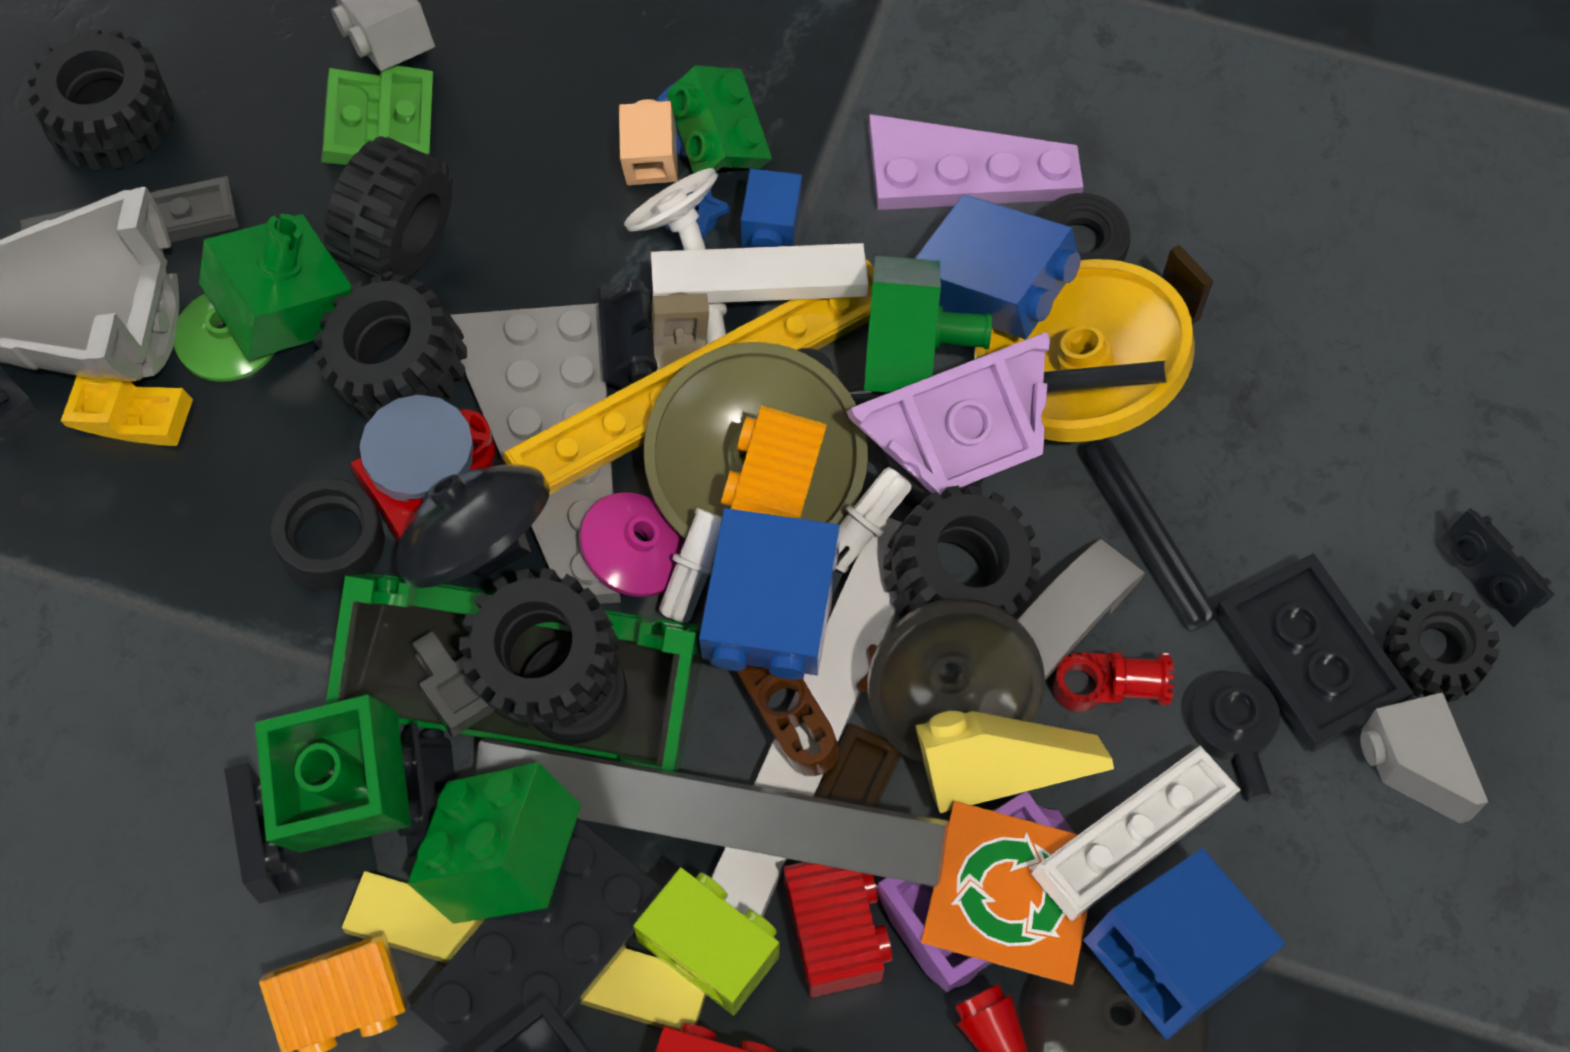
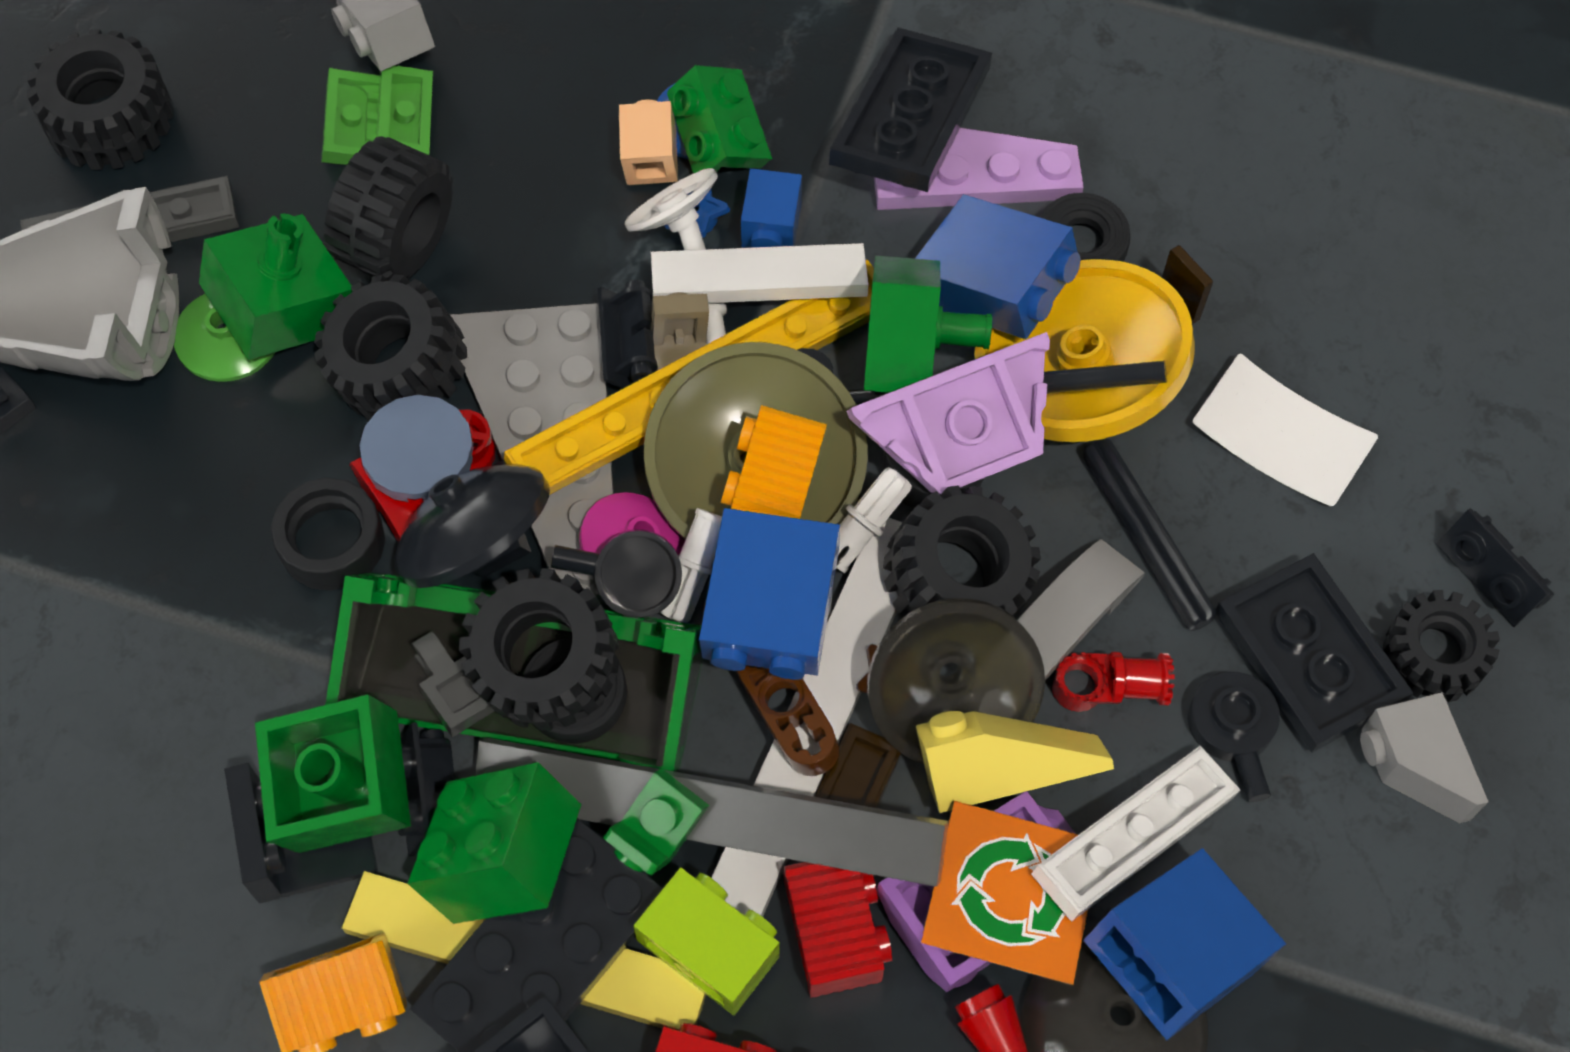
(127, 412): yellow slope -> none
(633, 573): none -> black piece
(656, 824): none -> green bracket
(911, 109): none -> black plate
(1283, 433): none -> white sticker

